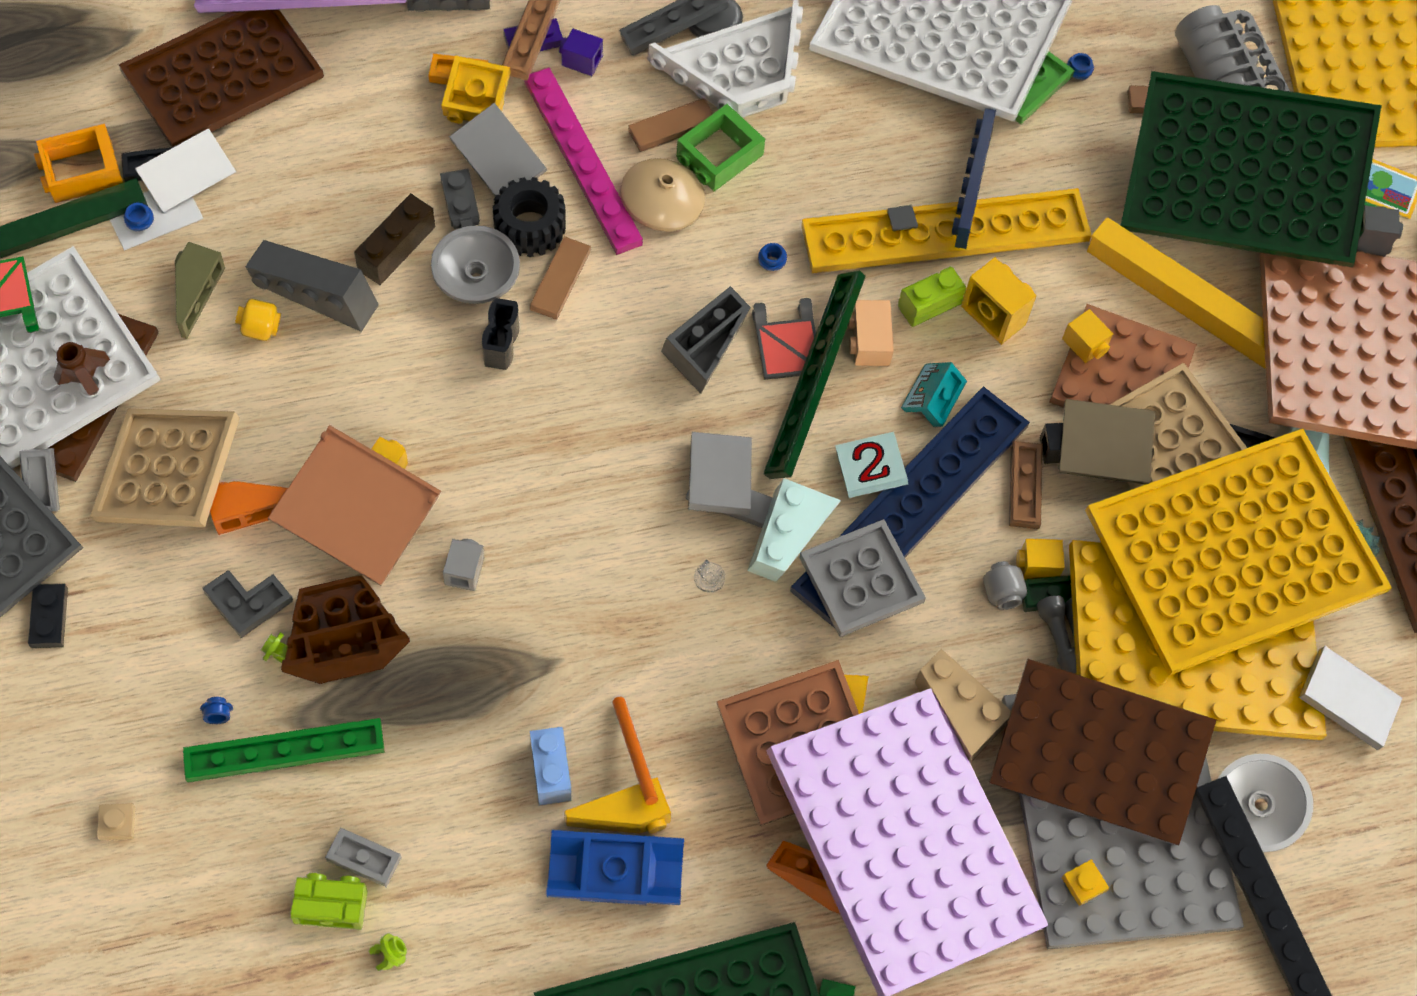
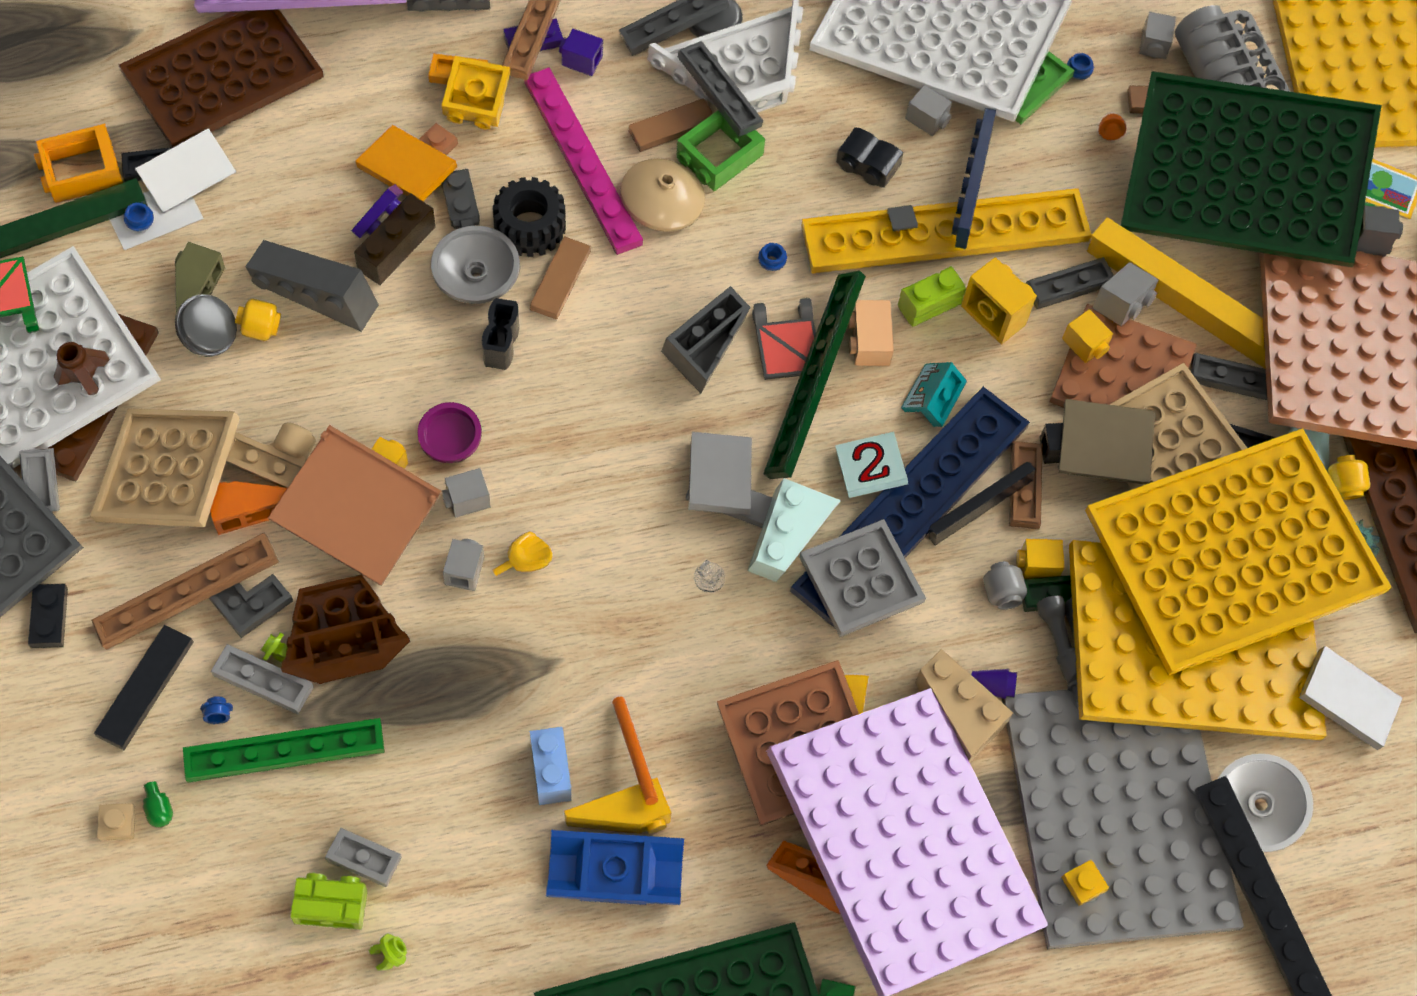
(144, 687): none -> black tile
(156, 806): none -> green cylinder
(184, 591): none -> medium nougat tile
(205, 325): none -> dark grey piece
(262, 679): none -> light grey plate
(273, 462): none -> tan plate
(385, 204): none -> dark purple plate
(406, 163): none -> light orange tile
(440, 139): none -> nougat plate
(449, 432): none -> magenta piece
(466, 493): none -> light grey brick
(496, 150): light grey tile -> none
(526, 554): none -> yellow piece
(720, 88): none -> dark grey tile
(869, 157): none -> black brick
(929, 110): none -> light grey brick
(981, 503): none -> black tile
(997, 681): none -> dark purple cone
(1070, 282): none -> dark grey tile
(1103, 751): reddish brown plate -> none
(1112, 127): none -> orange plate
(1126, 294): none -> light grey brick
(1157, 35): none -> light grey brick
(1229, 376): none -> dark grey tile
(1350, 477): none -> yellow head

